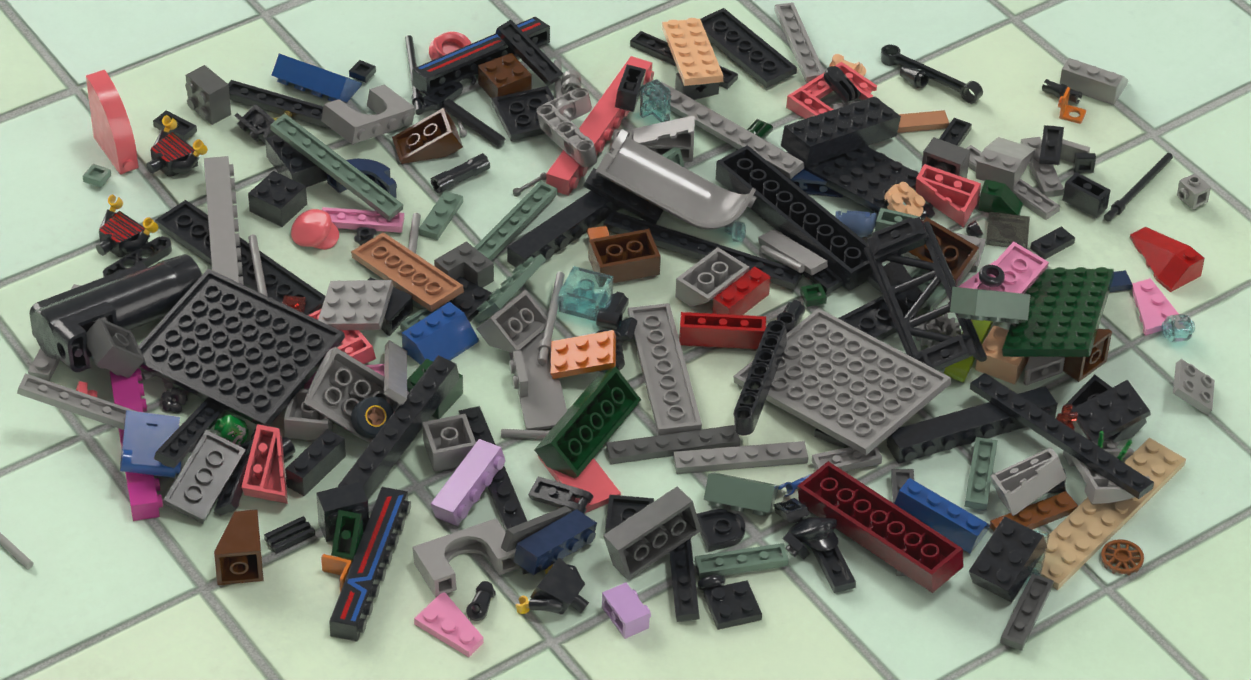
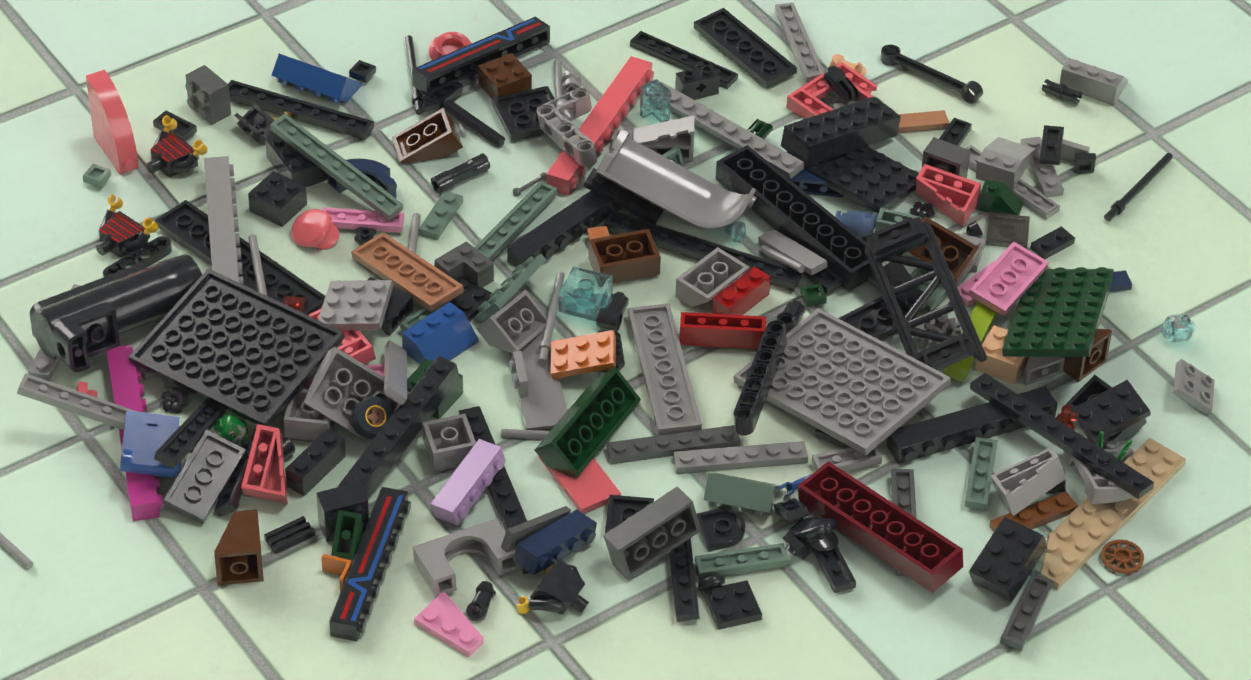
(114, 348): dark grey brick -> none
(391, 110): light grey arch -> none
(529, 52): black plate -> none
(559, 494): black plate -> none
(626, 610): lavender brick -> none
(627, 328): black tile -> none
(630, 88): black brick -> none
(692, 52): light nougat plate -> none
(904, 193): light nougat plate -> none
(915, 76): black cone -> none
(942, 515): blue slope -> none
(989, 305): sand green brick -> none
(990, 281): black piece -> none
(1066, 109): orange bracket -> none
(1086, 195): black brick -> none
(1152, 305): bright pink wing -> none
(1170, 259): red wedge -> none
(1193, 191): light grey brick -> none

